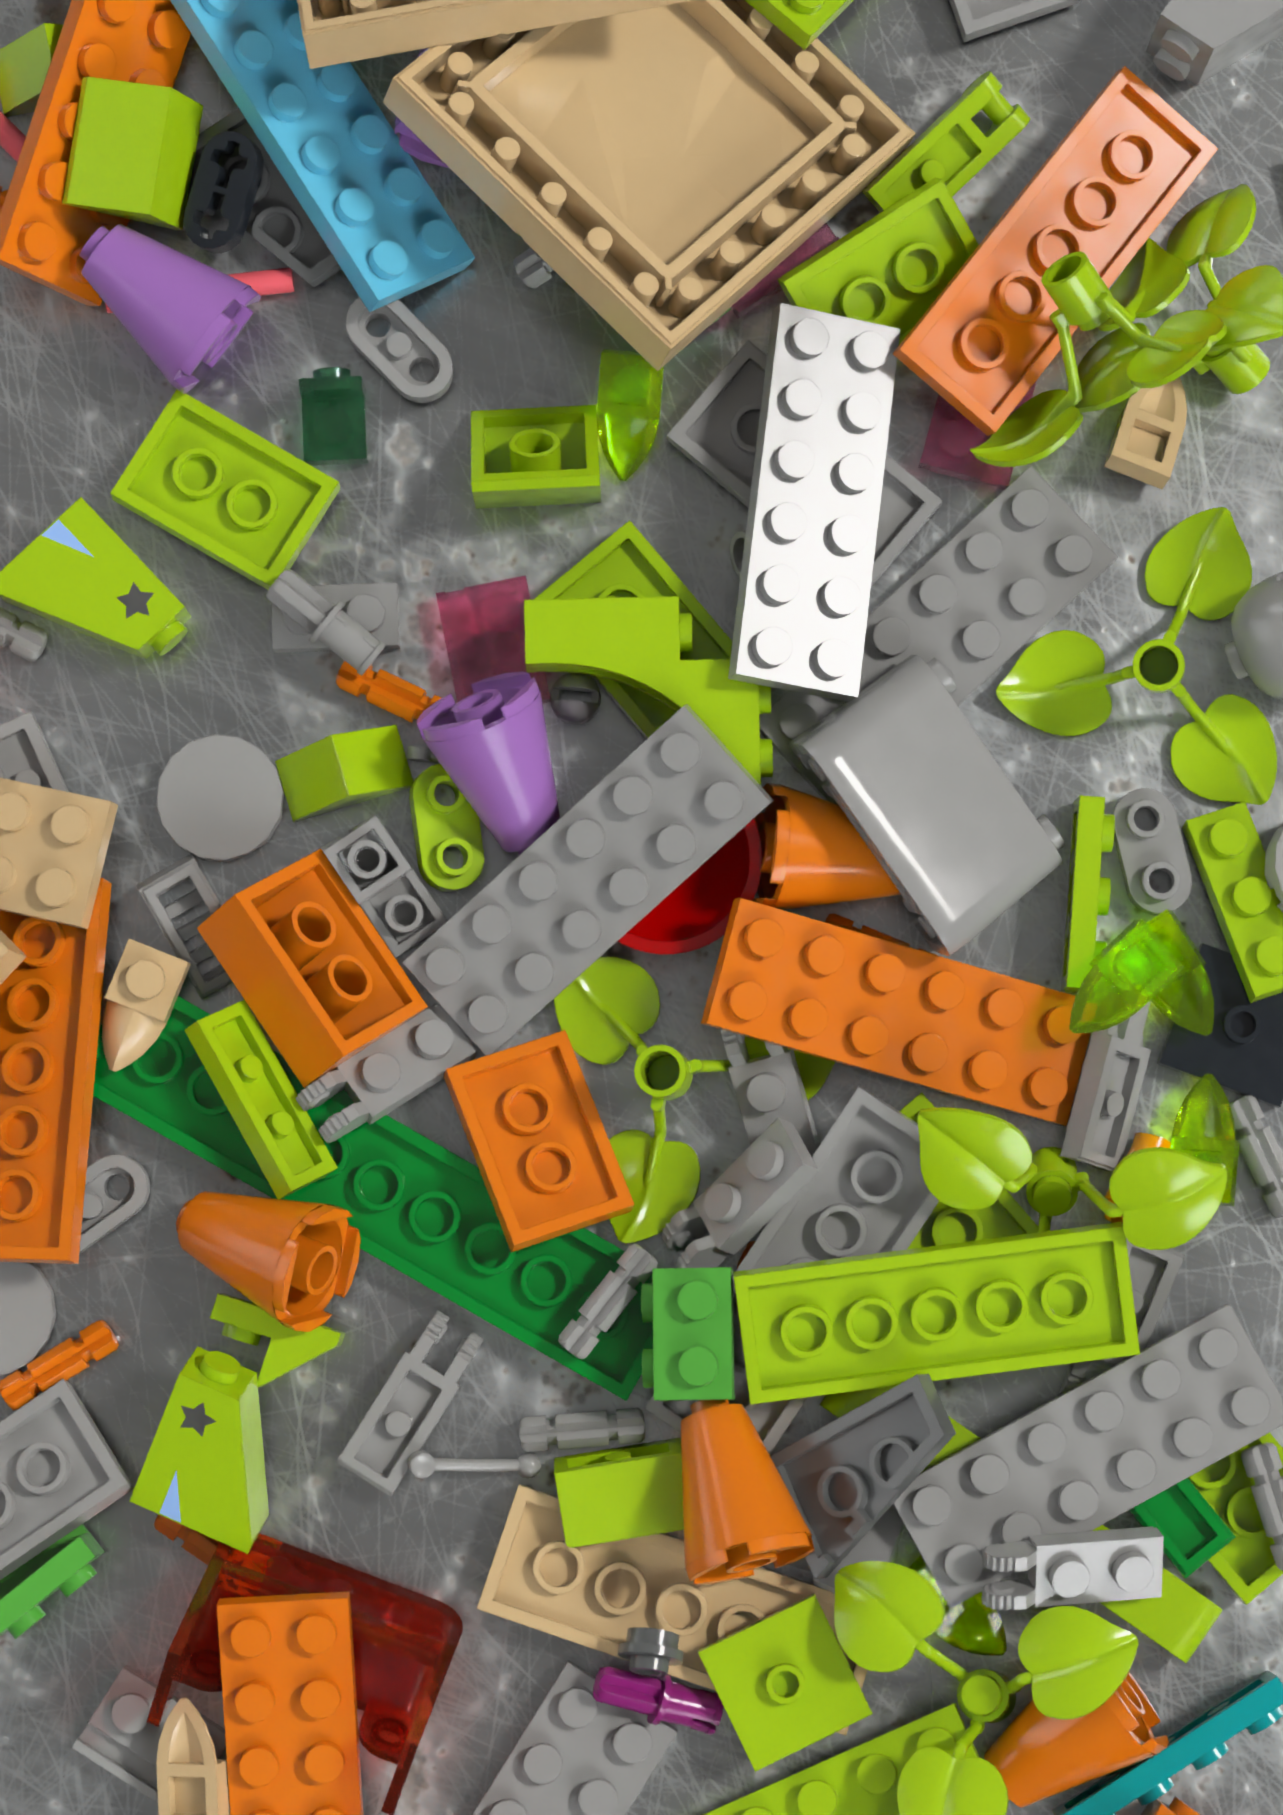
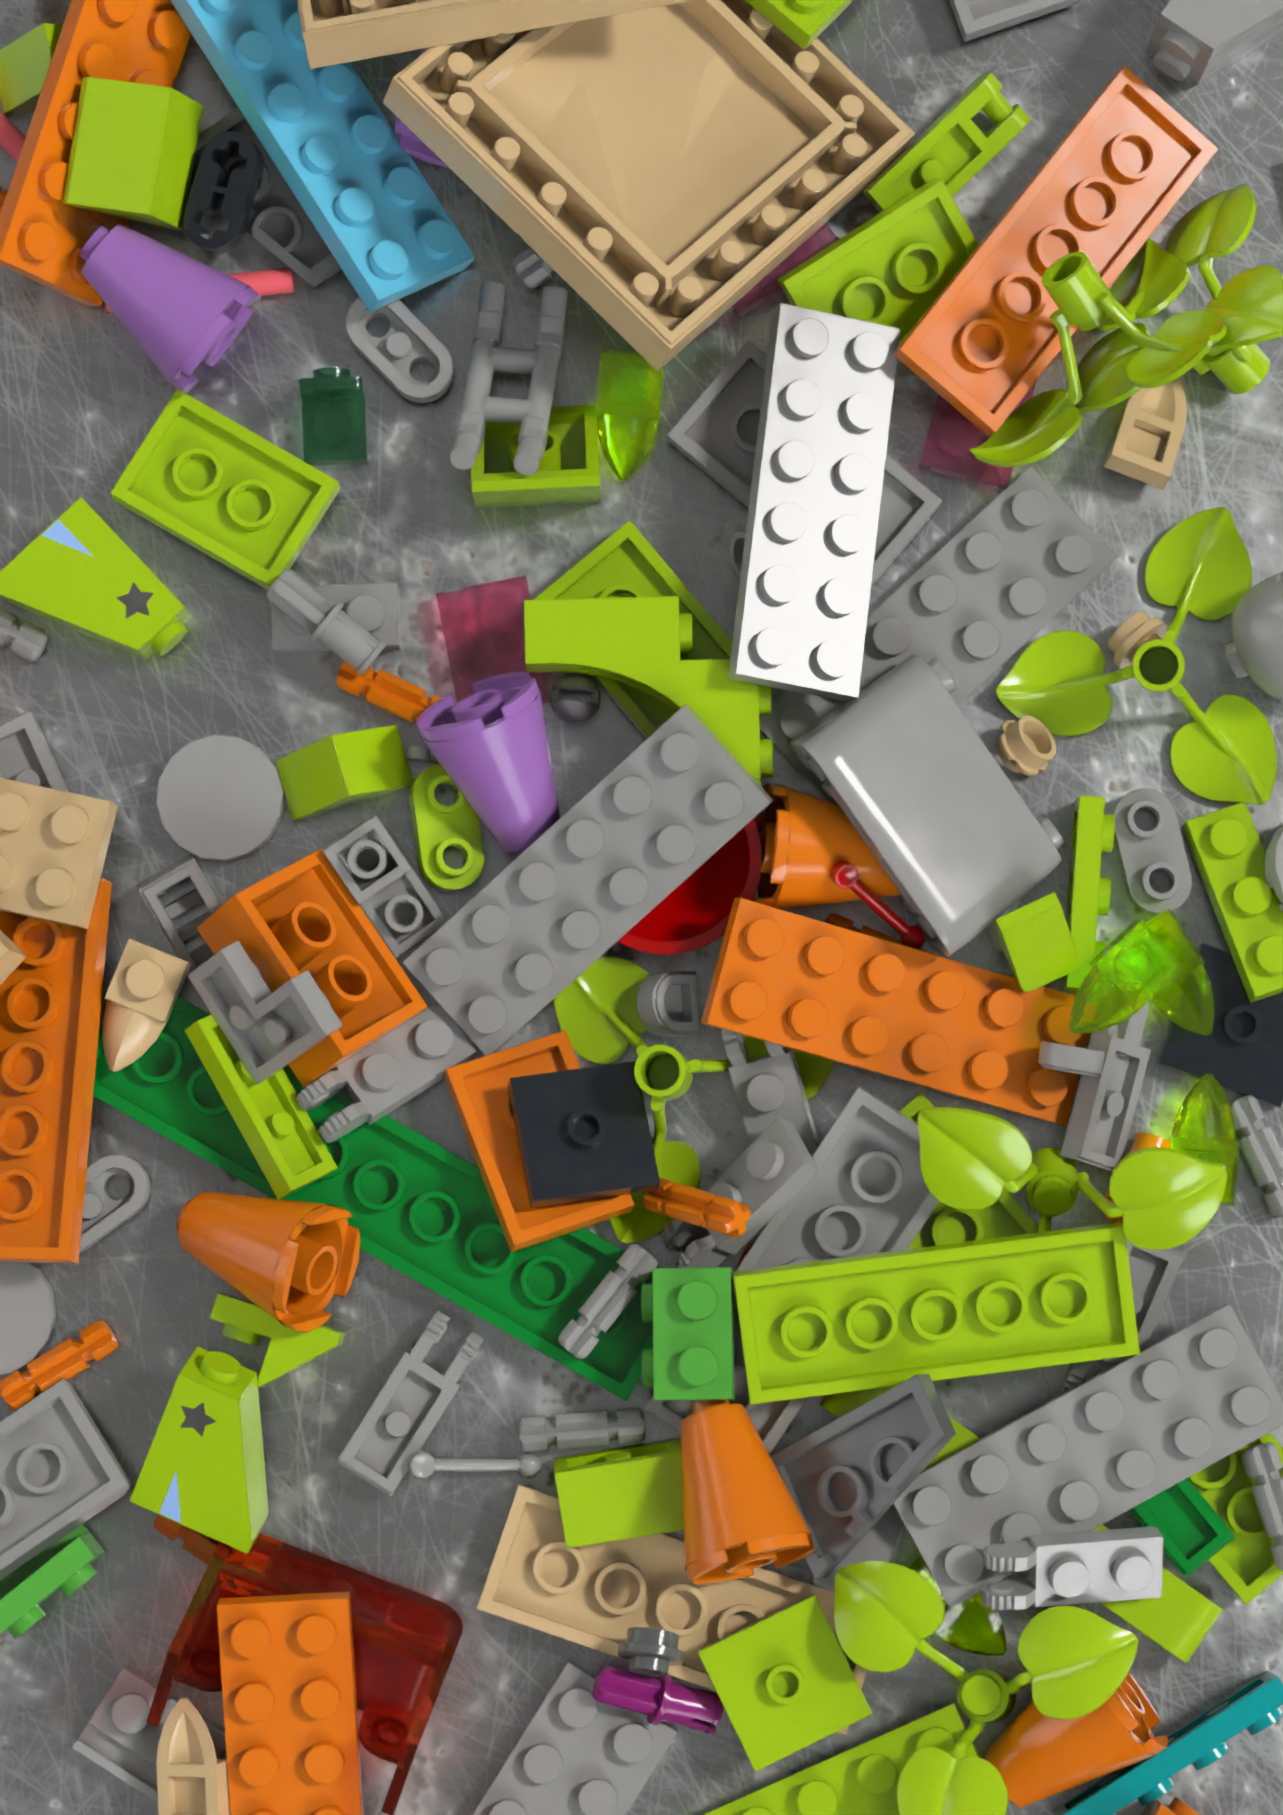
(262, 1025): none -> light grey plate
(490, 358): none -> light grey piece
(583, 1134): none -> black plate
(669, 1004): none -> light grey tile
(698, 1208): none -> orange axle
(846, 876): none -> red hinge
(1026, 745): none -> tan plate
(1036, 942): none -> lime slope
(1071, 1058): none -> light grey tile
(1132, 635): none -> tan plate

